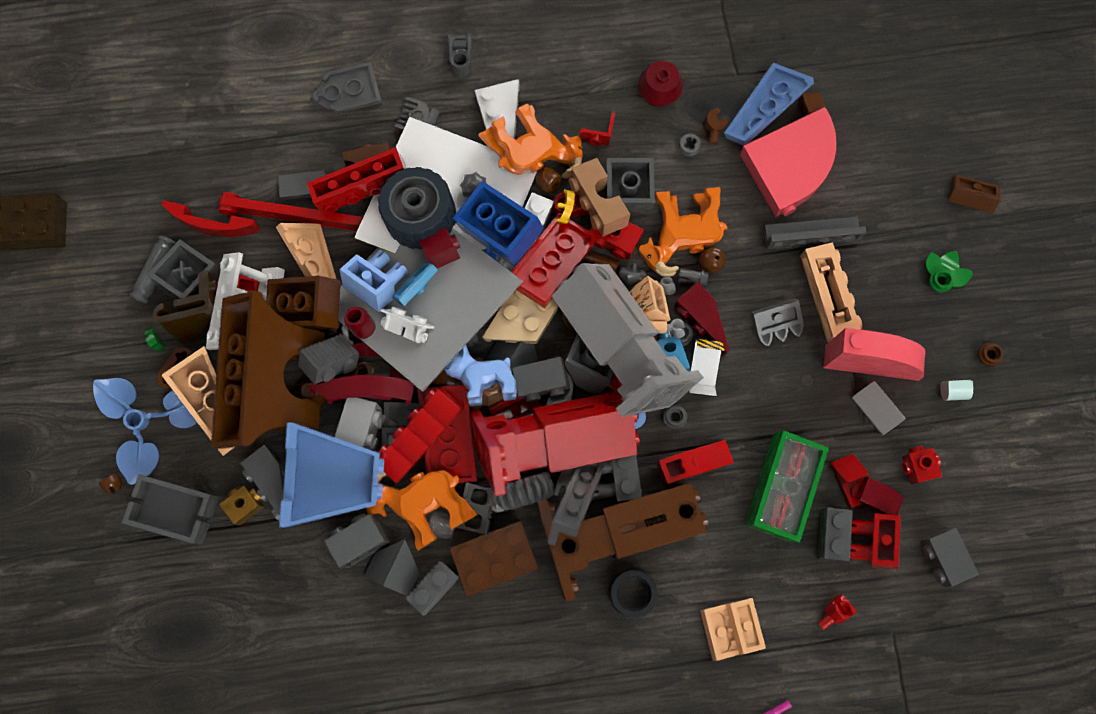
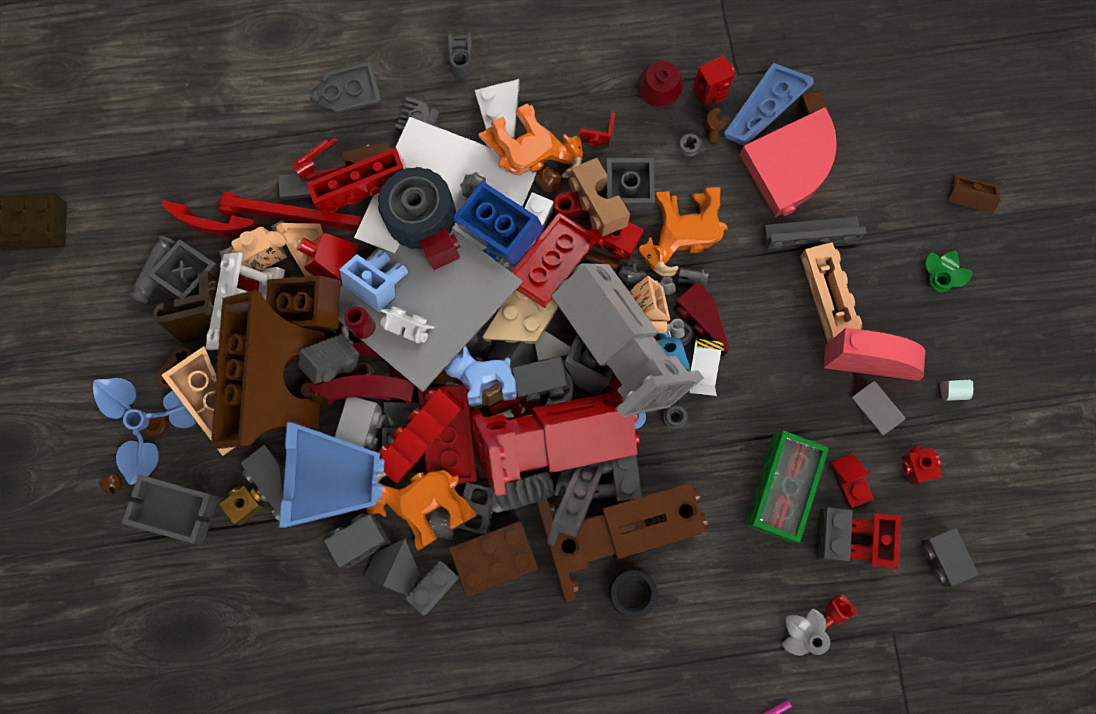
(153, 340): green tile -> none
(156, 426): none -> reddish brown tile
(259, 247): none -> light nougat torso
(304, 166): none -> red plant
(327, 255): none -> red torso
(415, 284): dark azure plate -> none
(550, 347): none -> light grey slope
(568, 206): yellow piece -> none
(694, 462): red slope -> none
(712, 260): reddish brown piece -> none
(714, 81): none -> red brick
(732, 629): light nougat slope -> none
(777, 320): dark grey plate -> none
(804, 631): none -> light grey plate
(879, 497): dark red slope -> none
(997, 353): reddish brown plate -> none

